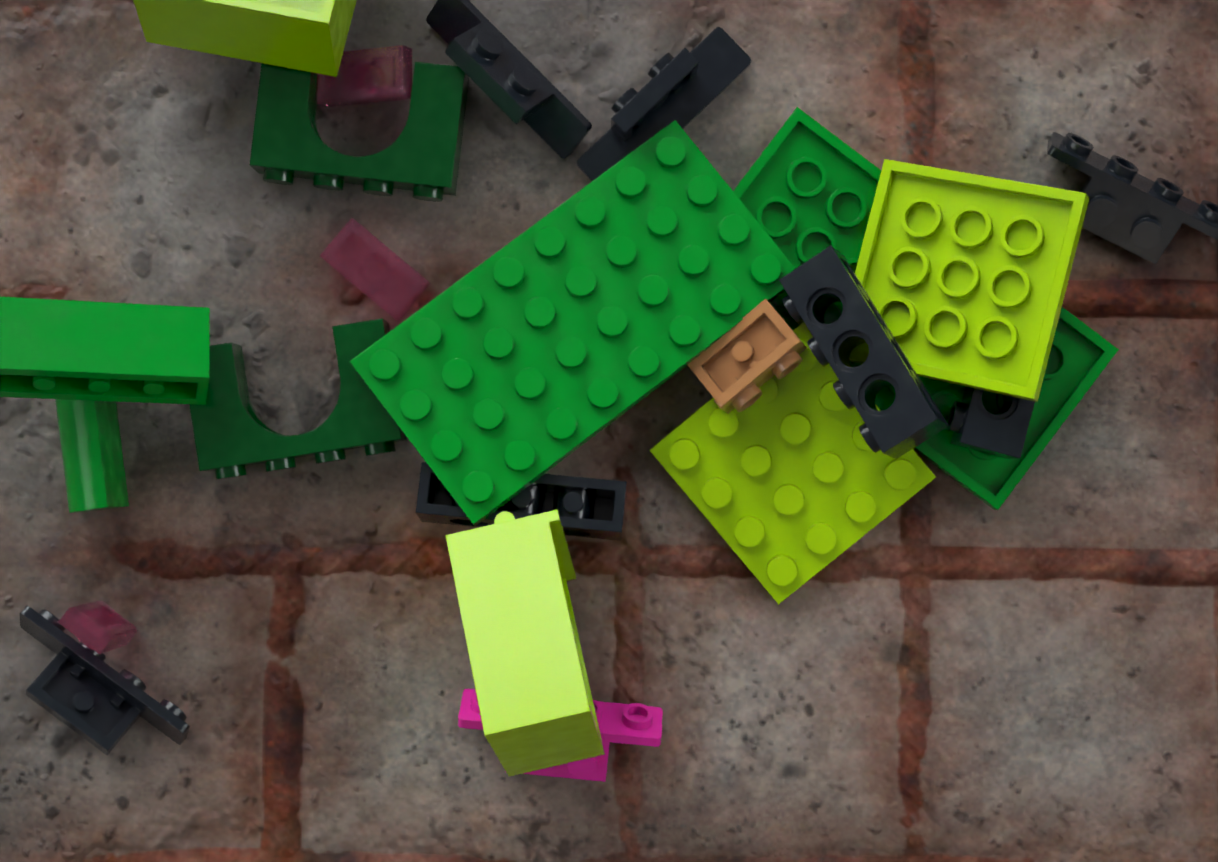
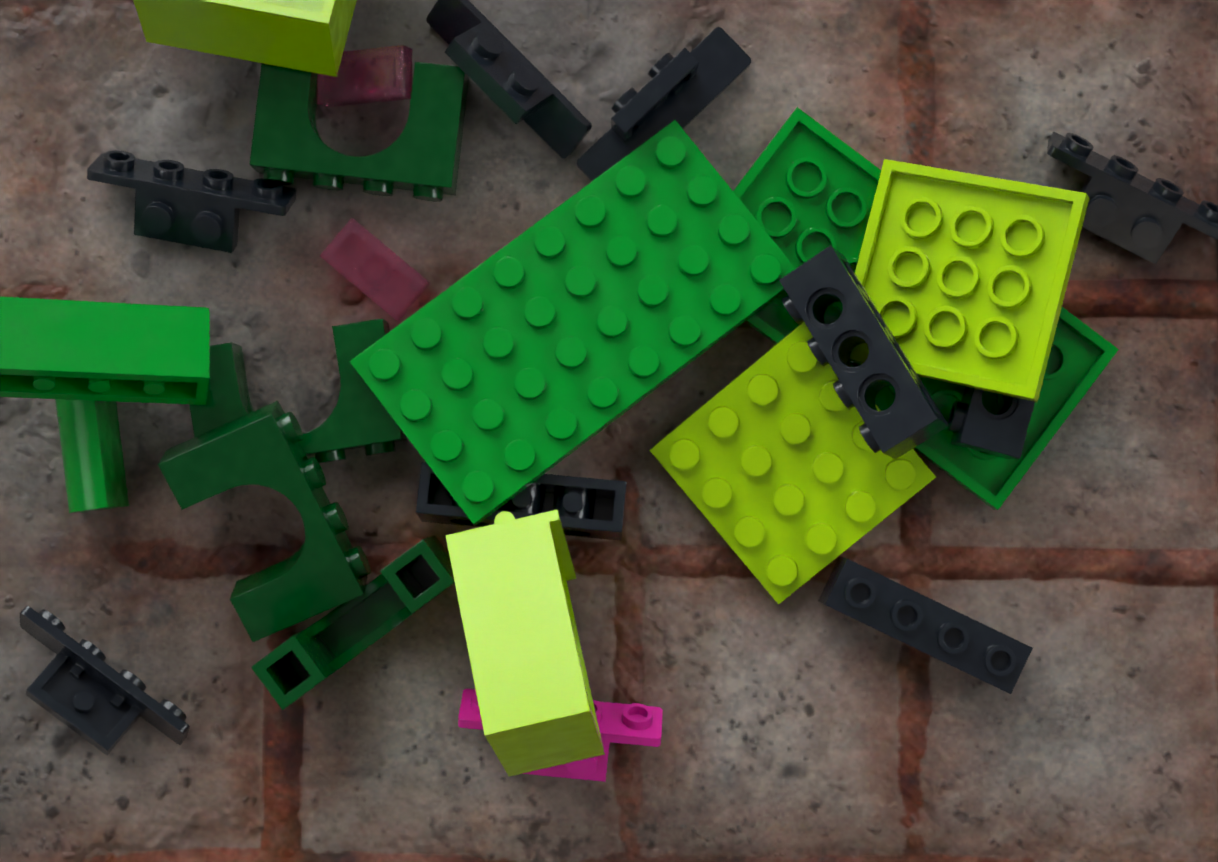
(98, 626): clear pink plate -> none
(189, 203): none -> black bracket
(267, 452): none -> dark green arch
(356, 624): none -> dark green arch
(748, 358): medium nougat bracket -> none
(925, 624): none -> black brick

